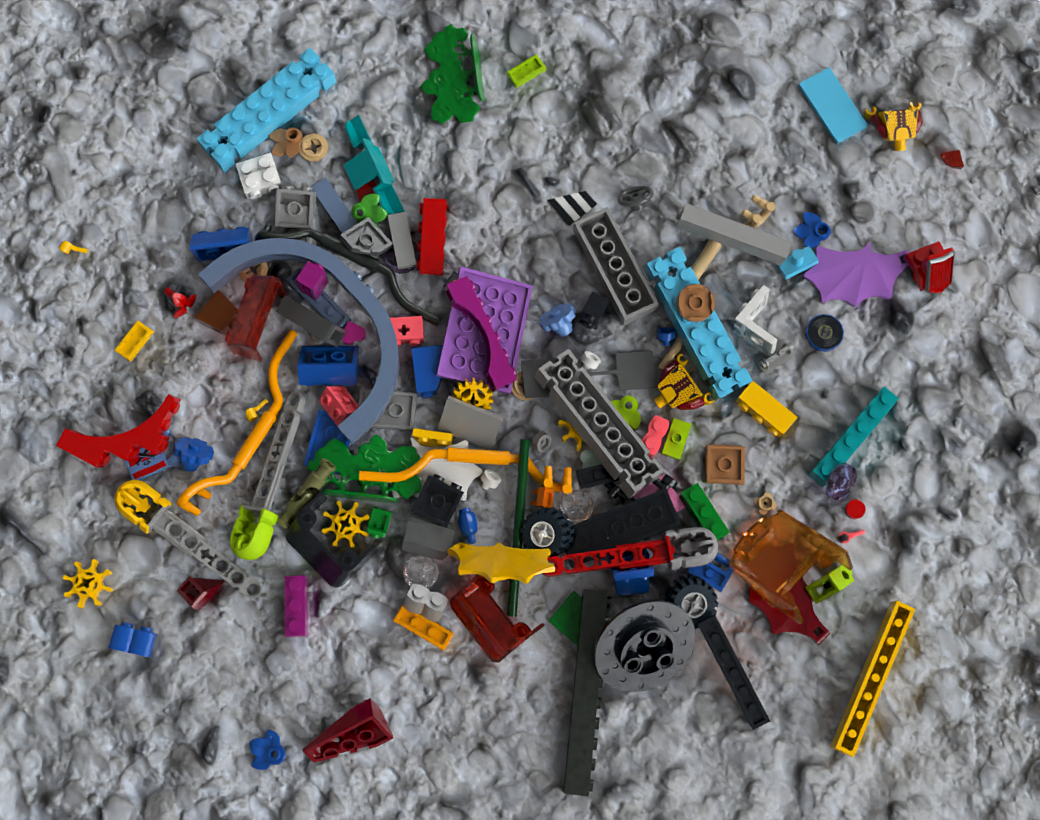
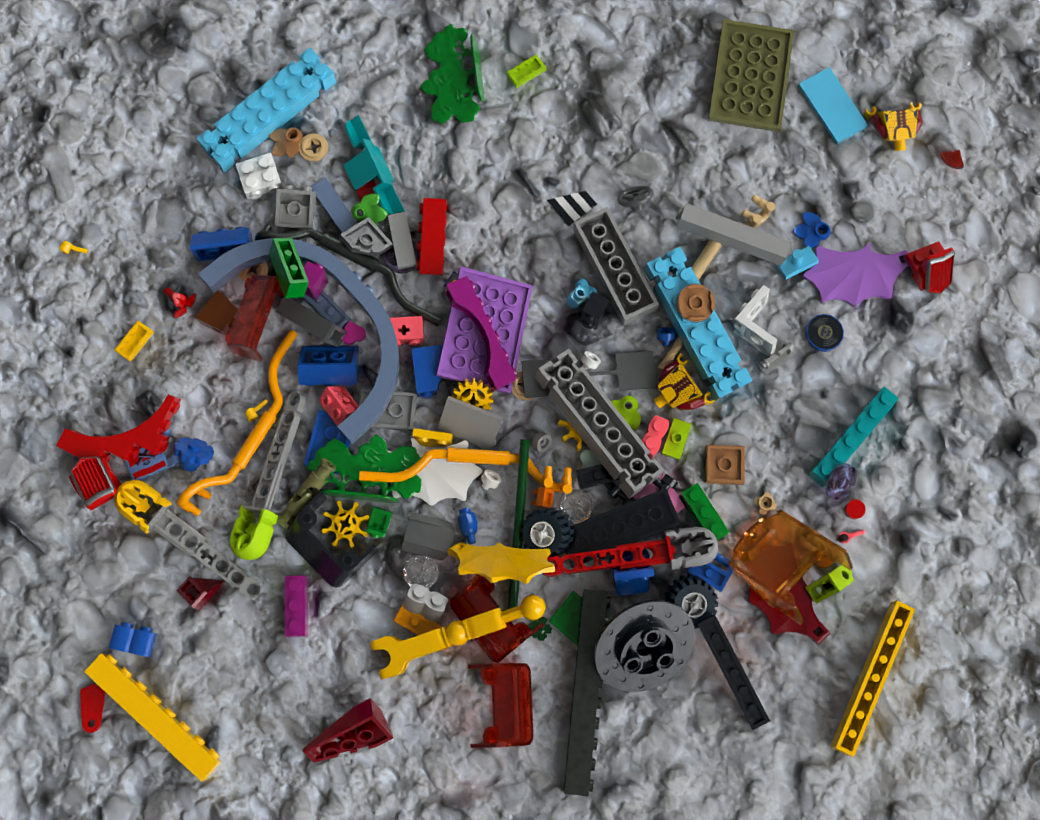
(80, 580): yellow gear -> none
(92, 706): none -> red piece
(94, 481): none -> red piece
(153, 716): none -> yellow brick
(264, 749): blue plate -> none
(288, 267): none -> green brick
(438, 500): black plate -> none
(455, 634): none -> yellow piece
(510, 704): none -> clear red windscreen
(542, 632): none -> dark green plant
(558, 319): medium blue plant -> none
(580, 293): none -> medium azure plate
(751, 75): none -> olive plate
(765, 409): yellow brick -> none

